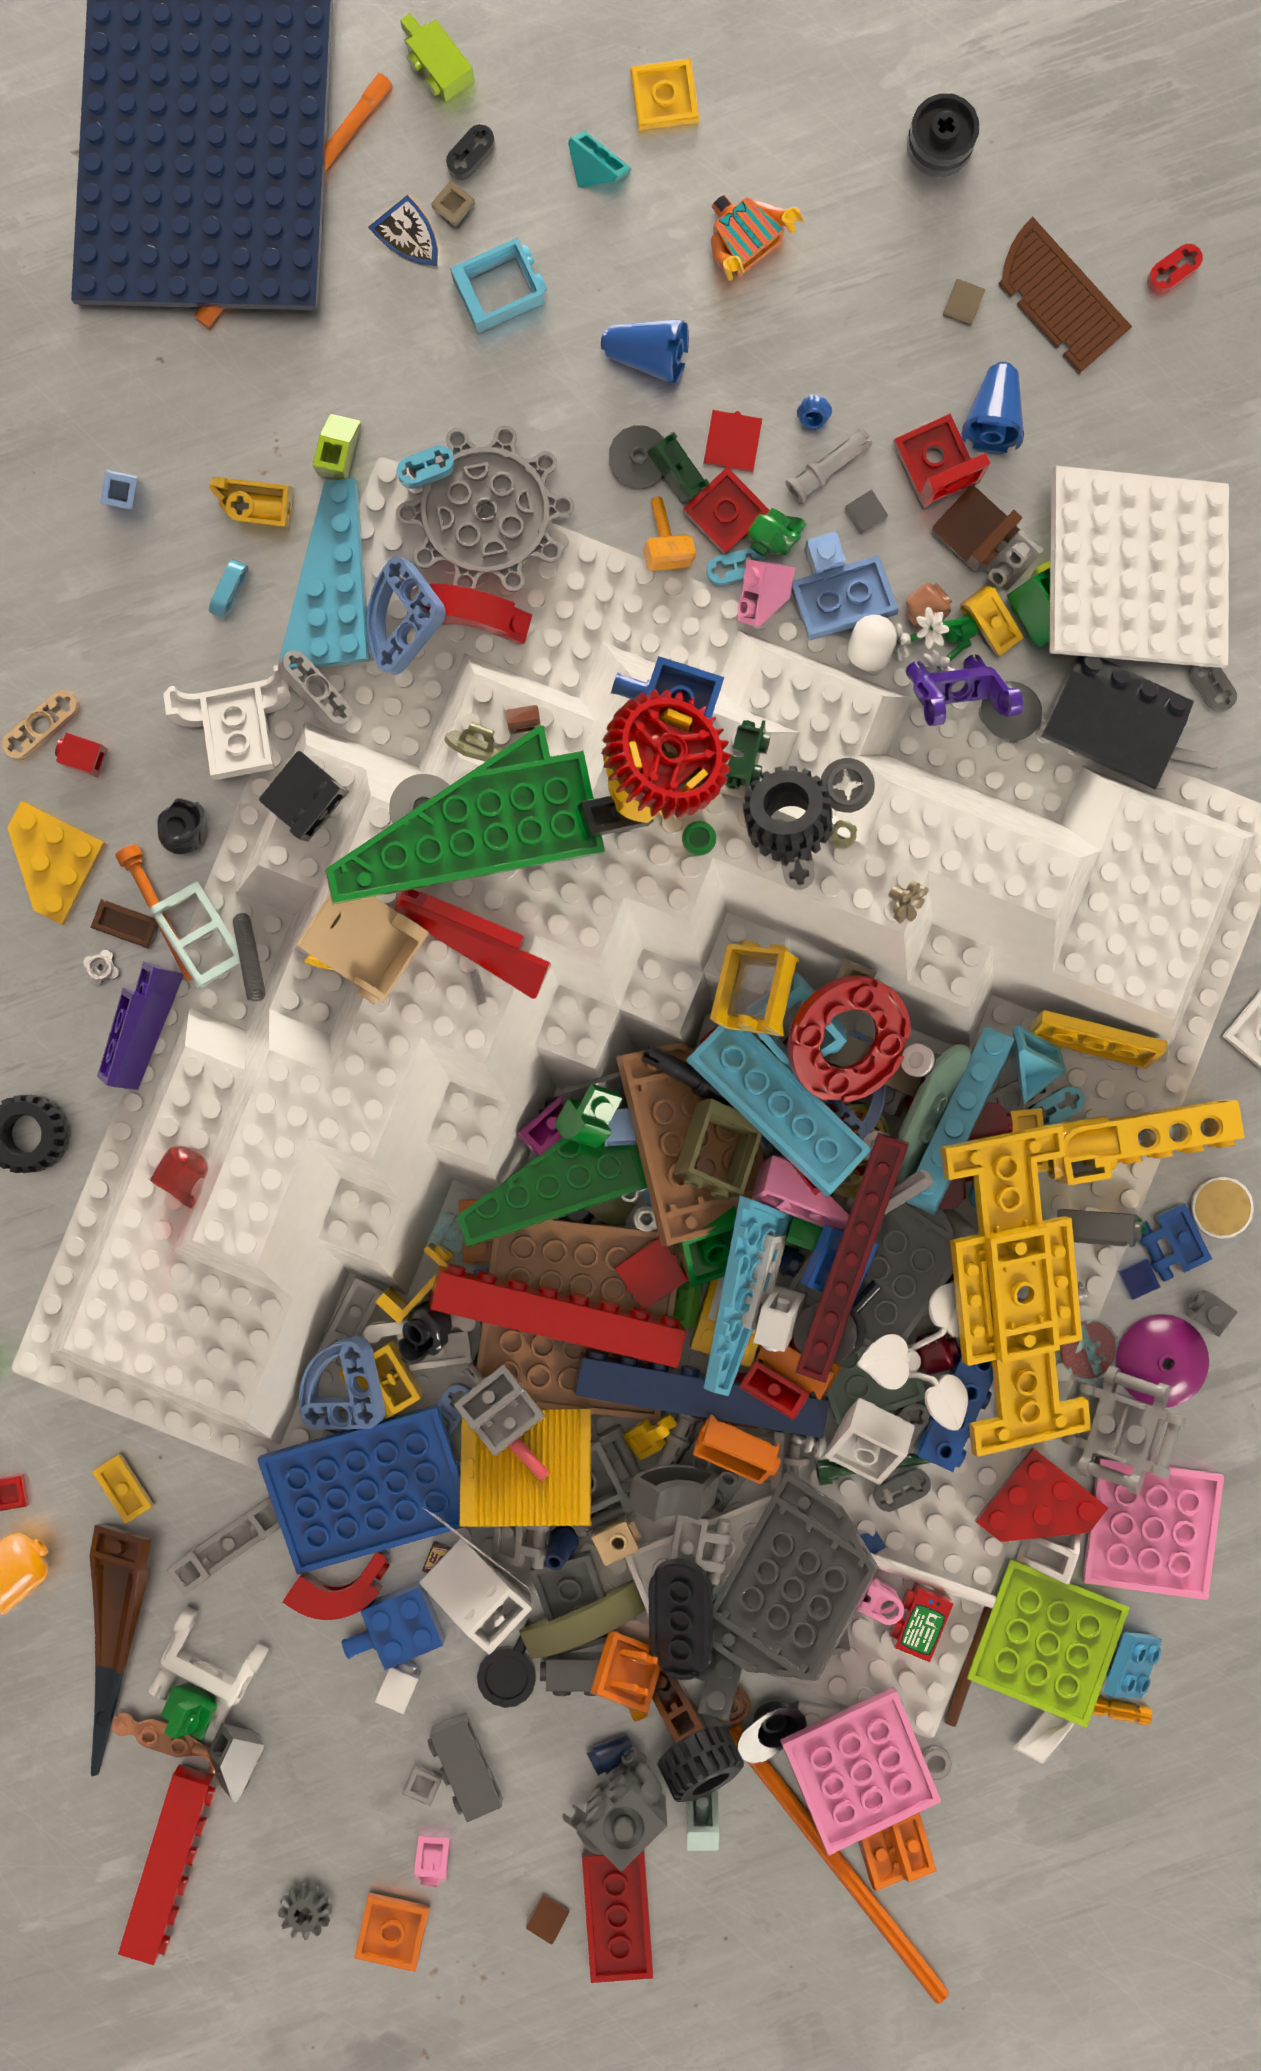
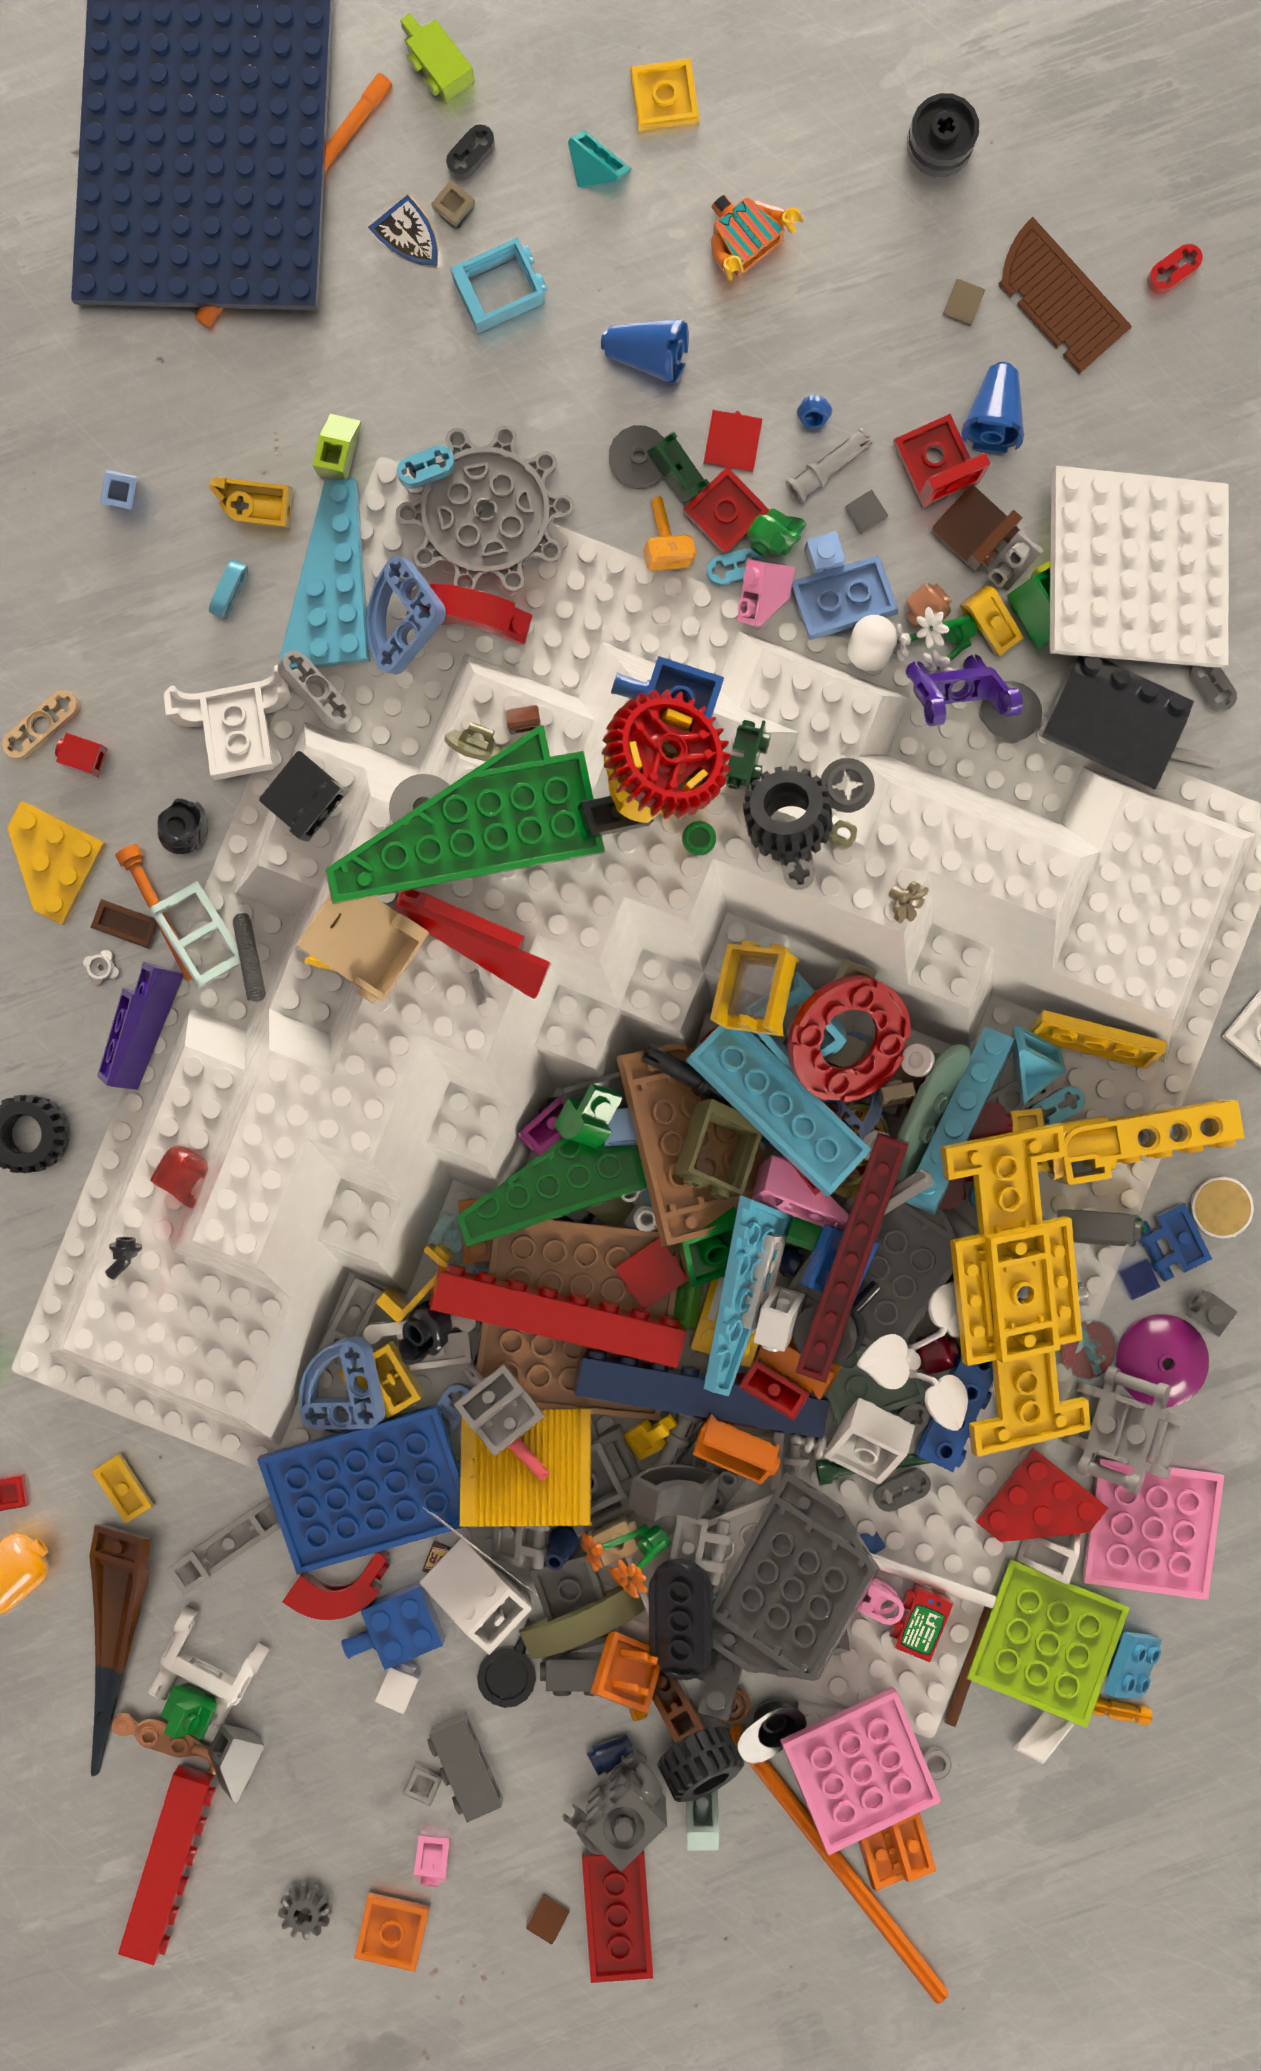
(123, 1251): none -> black plate
(651, 1543): none -> plant
(896, 1093): none -> dark tan plate

